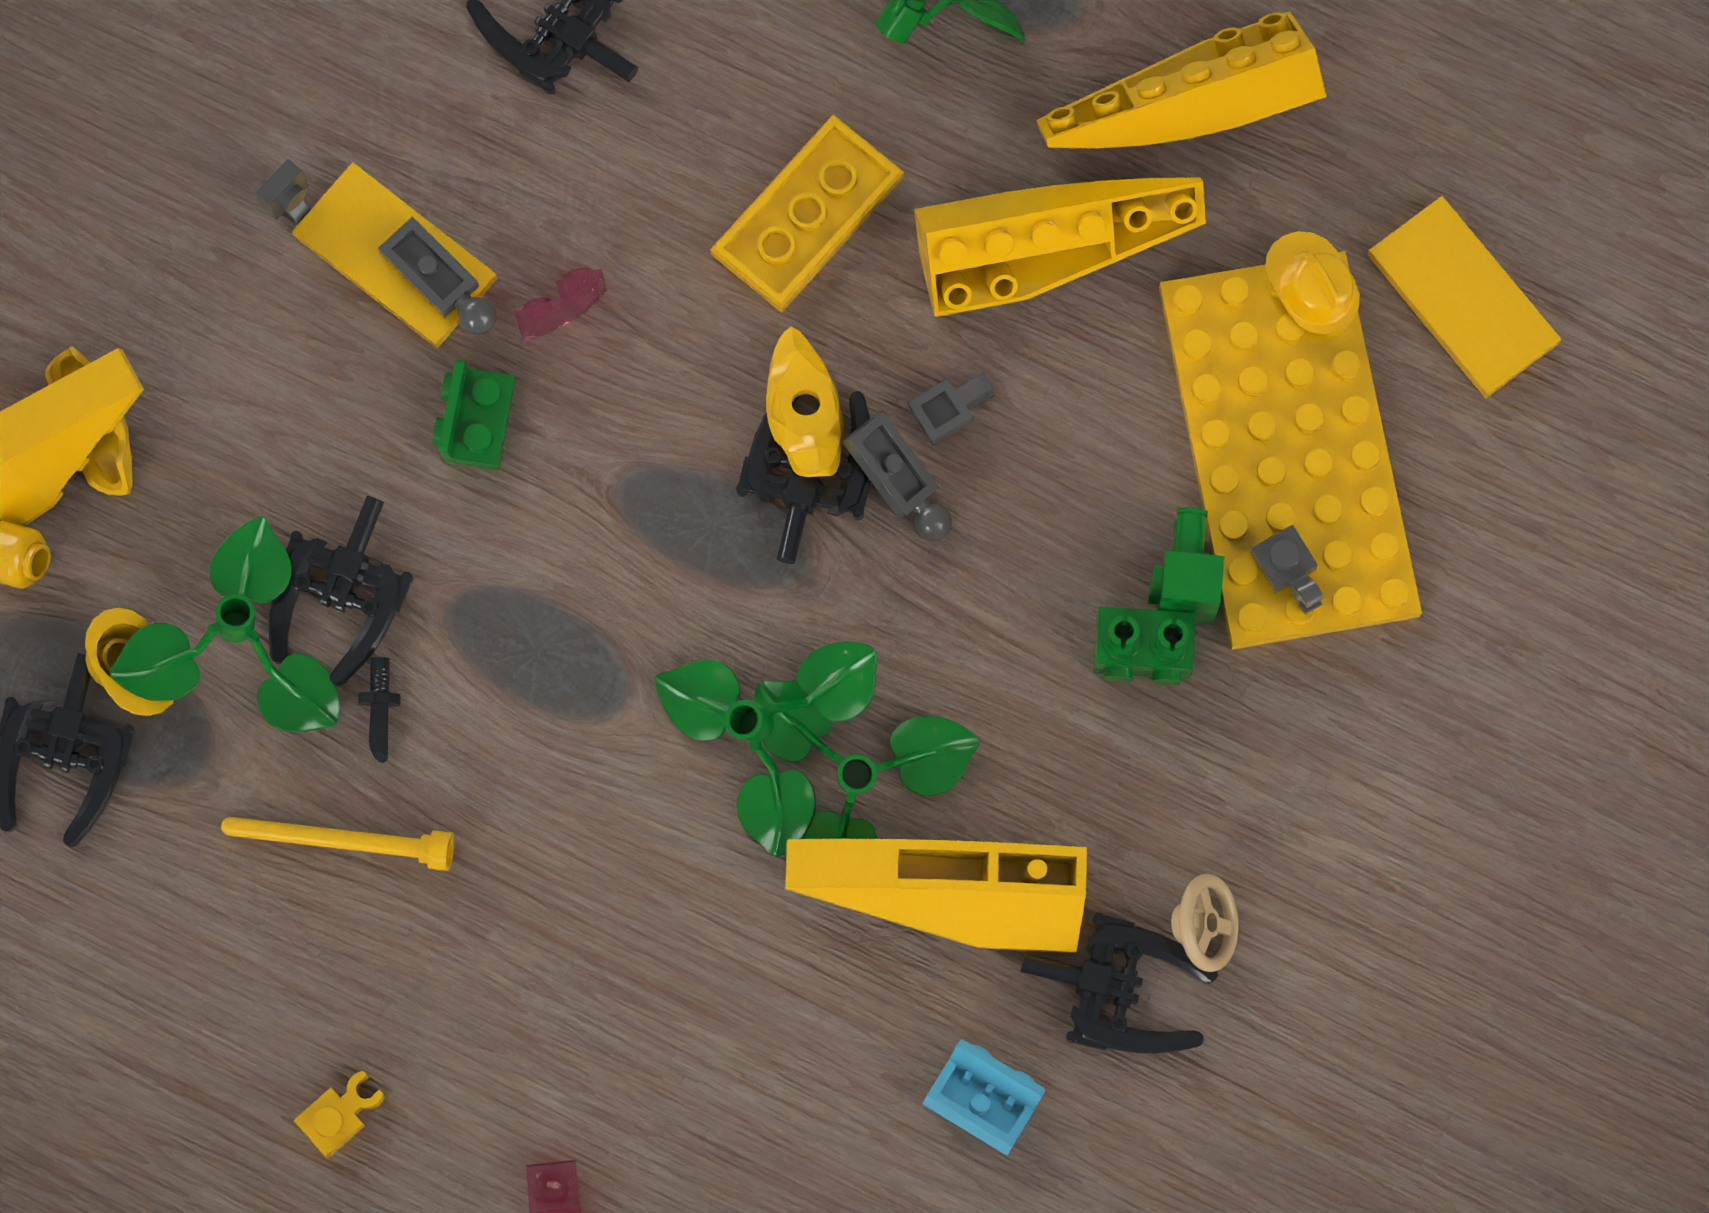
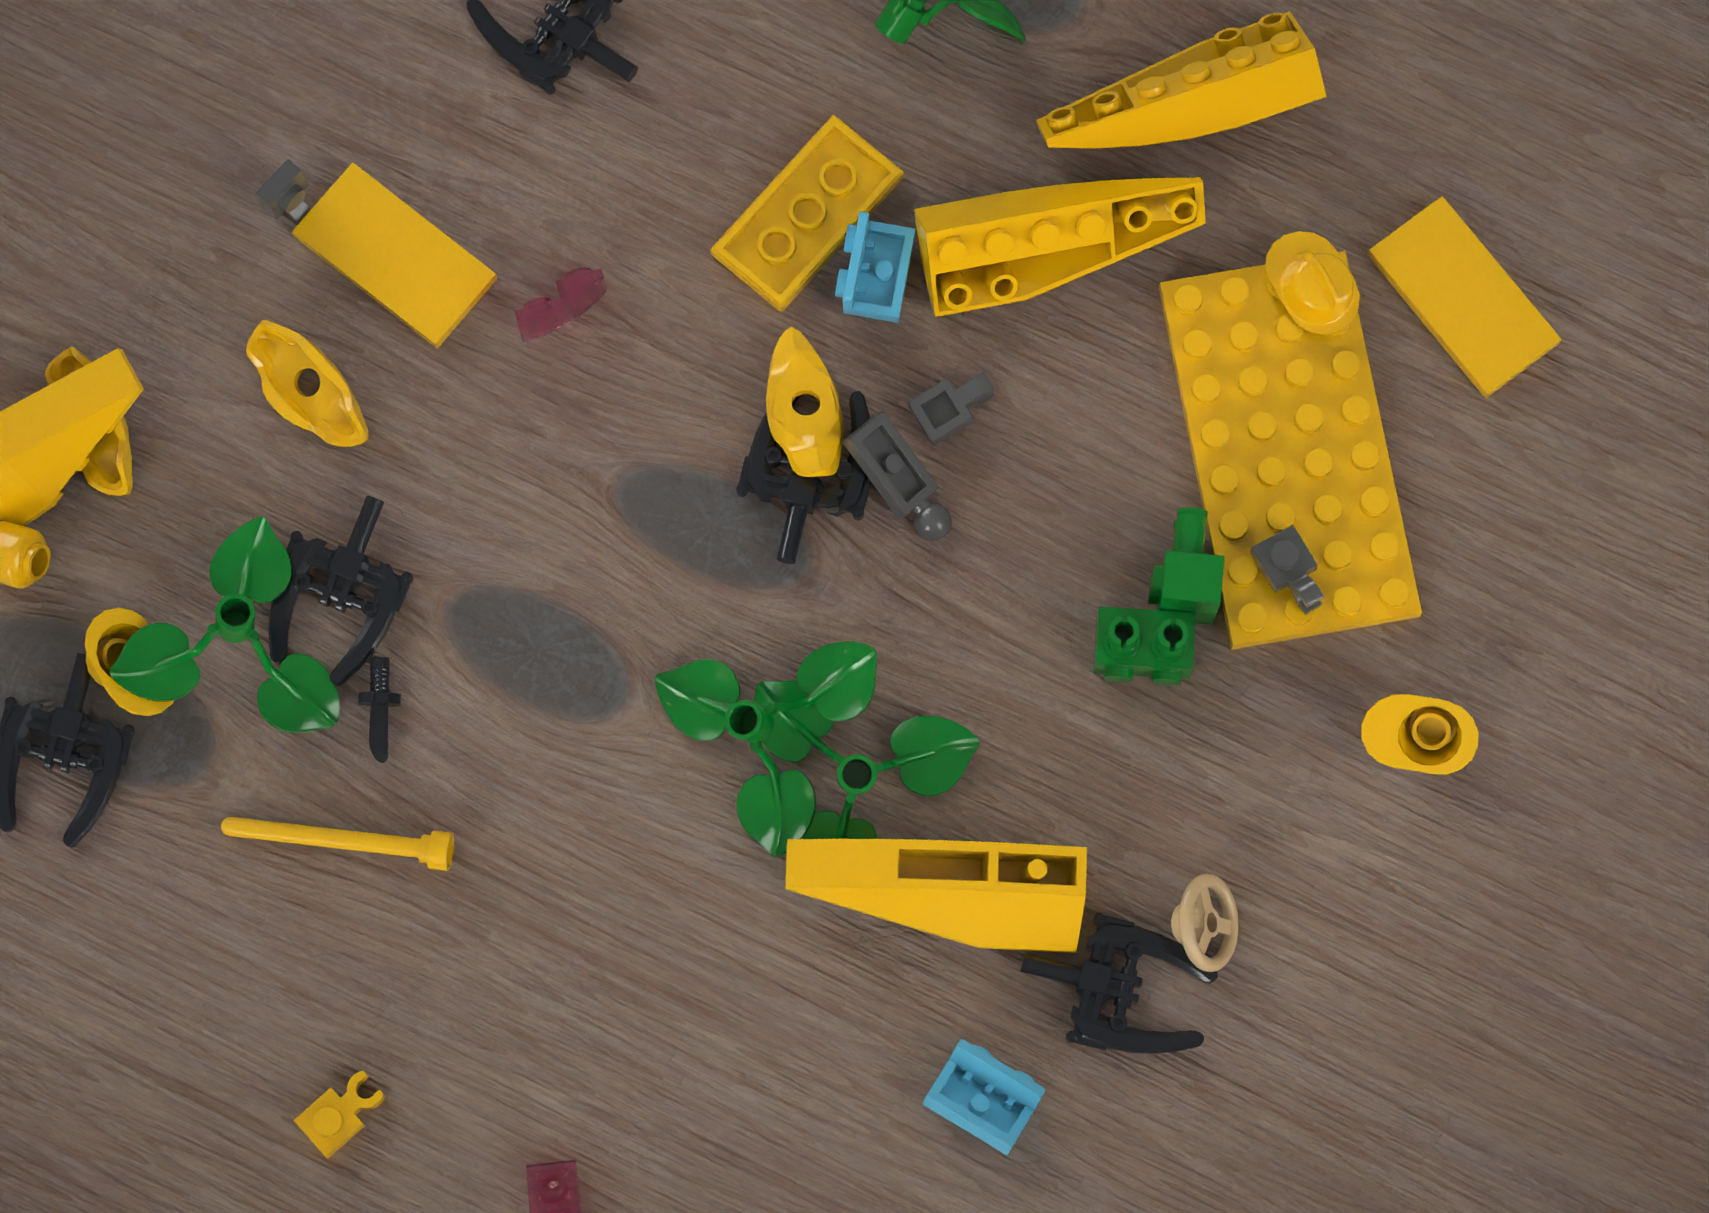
(280, 360): none -> yellow piece
(438, 276): dark grey plate -> none
(474, 416): green bracket -> none
(876, 269): none -> medium azure bracket
(1420, 734): none -> yellow piece

